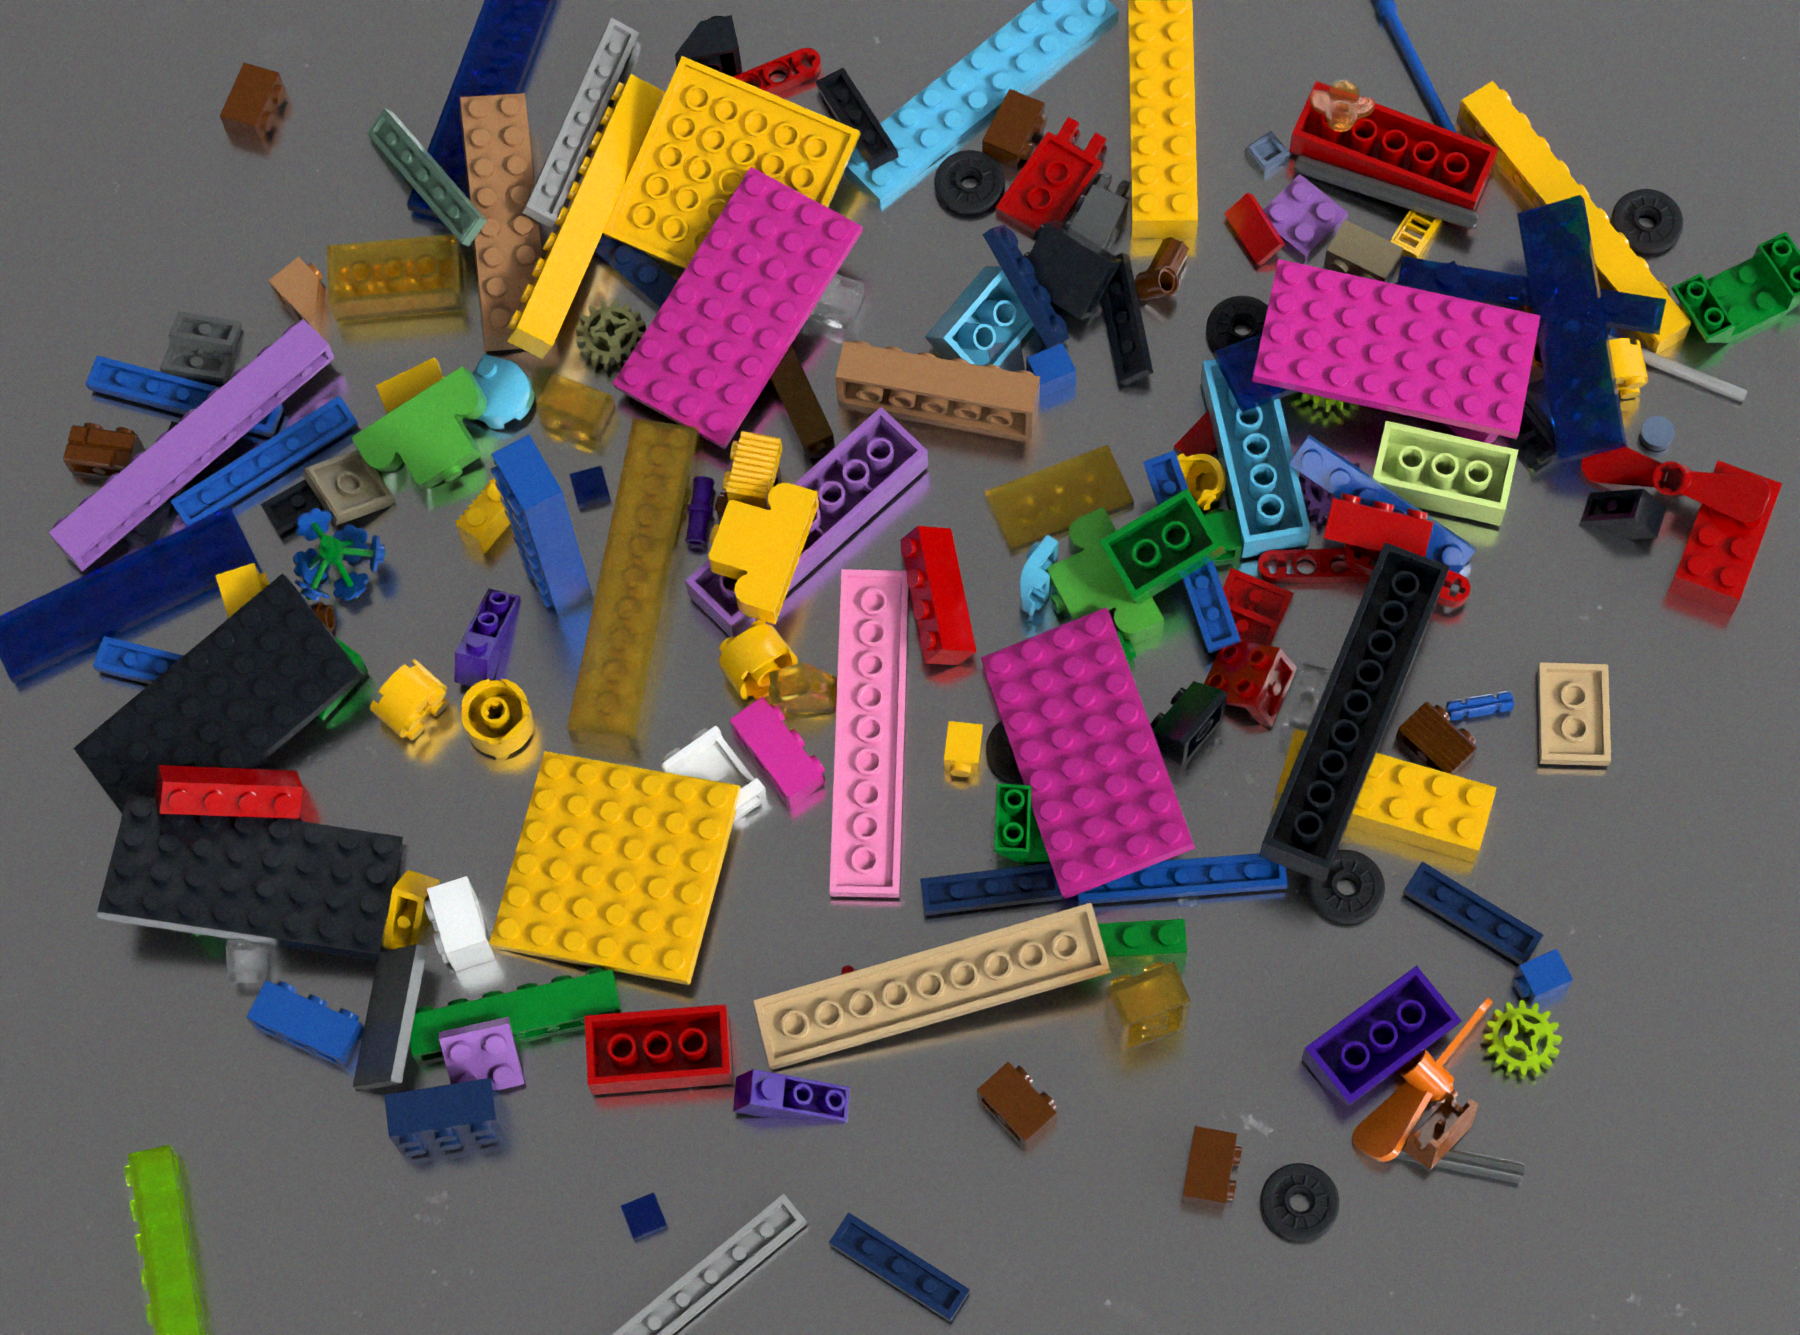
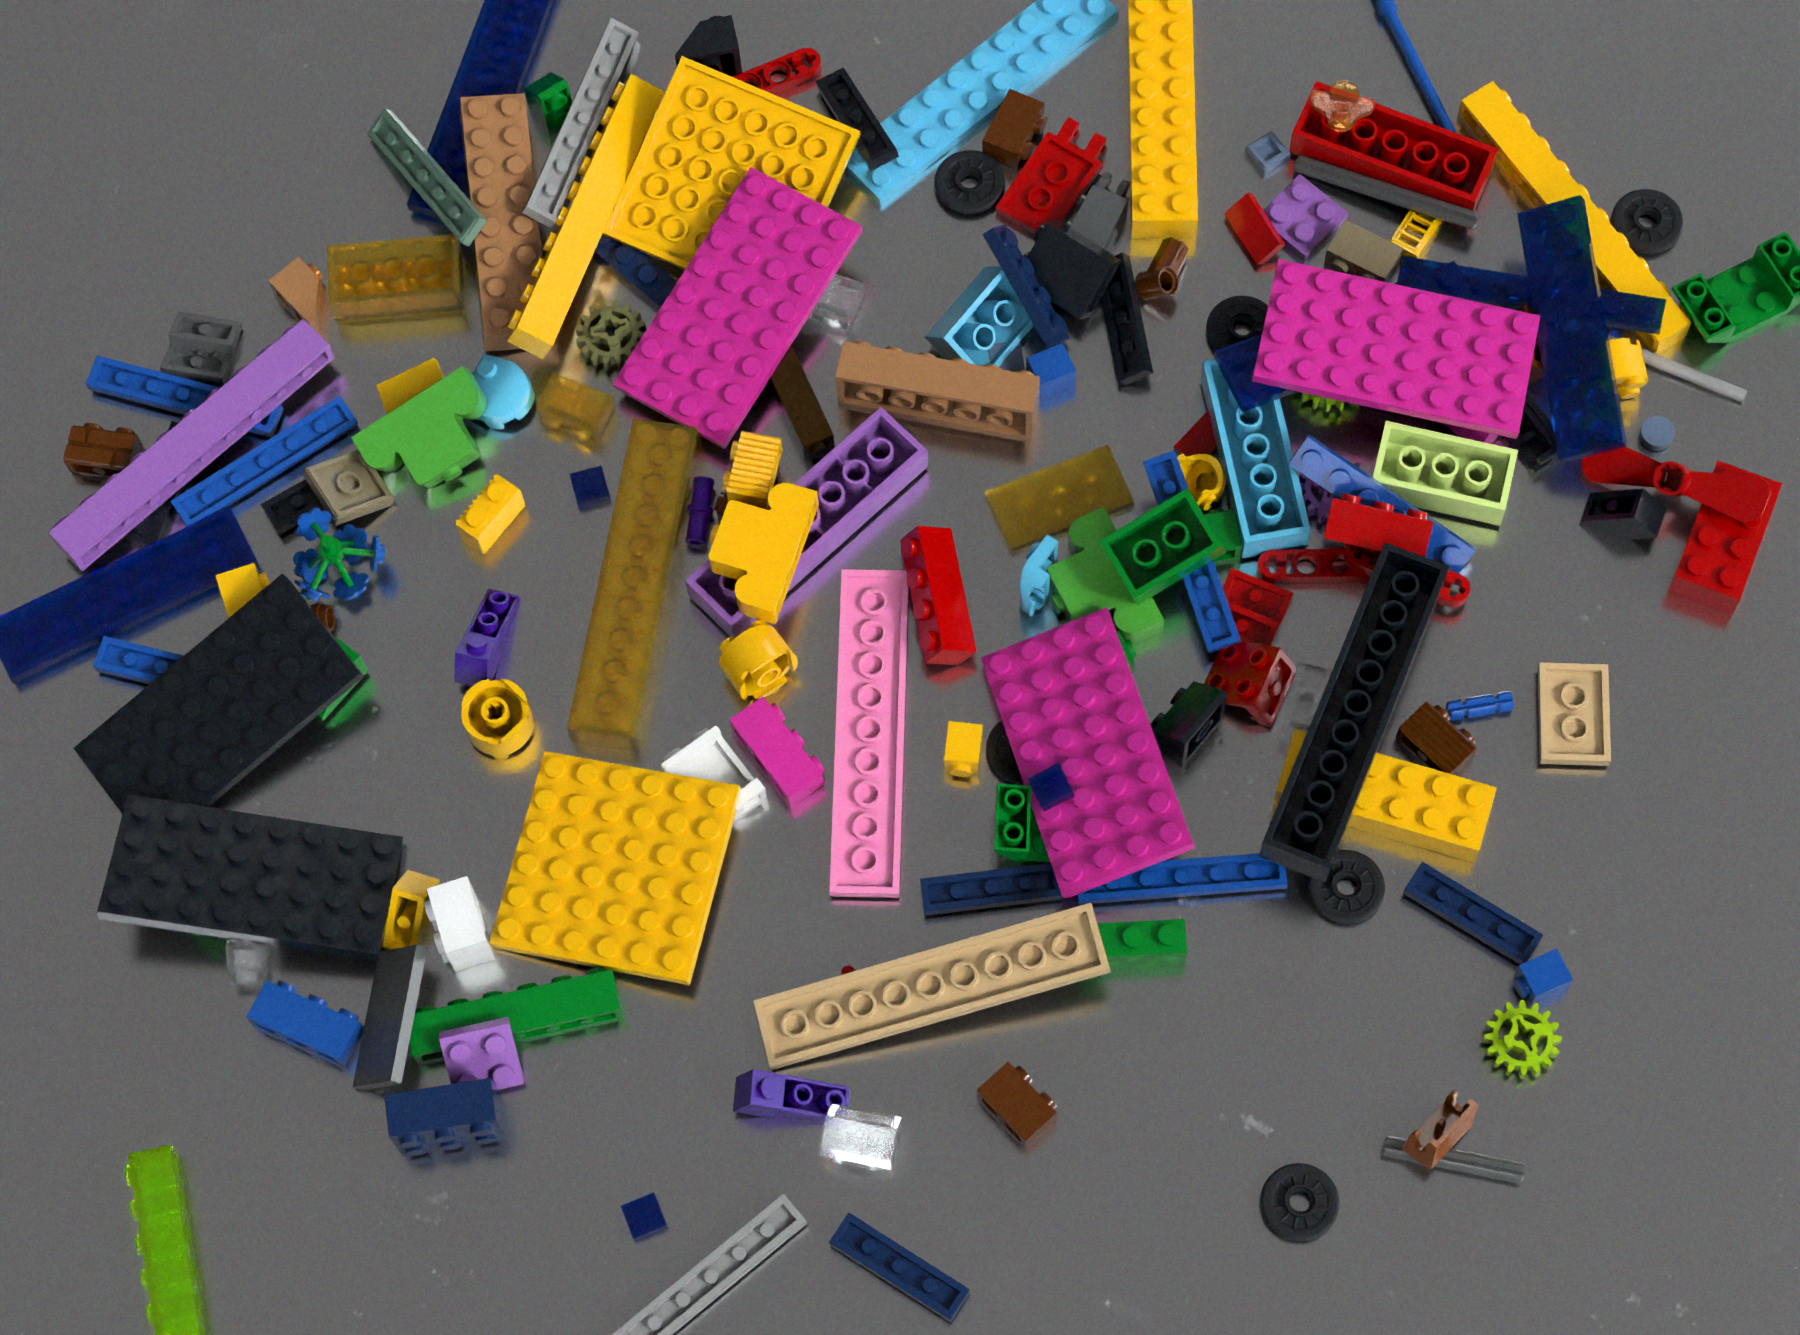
(228, 792): red brick -> none
(253, 102): reddish brown brick -> none
(410, 699): yellow brick -> none
(541, 525): blue brick -> none
(549, 99): none -> green slope
(658, 1049): red brick -> none
(803, 689): clear yellow slope -> none
(860, 1137): none -> clear brick
(1051, 787): none -> clear blue tile
(1146, 1006): clear yellow brick -> none
(1210, 1168): reddish brown brick -> none
(1380, 1036): dark purple slope -> none
(1427, 1081): orange piece -> none

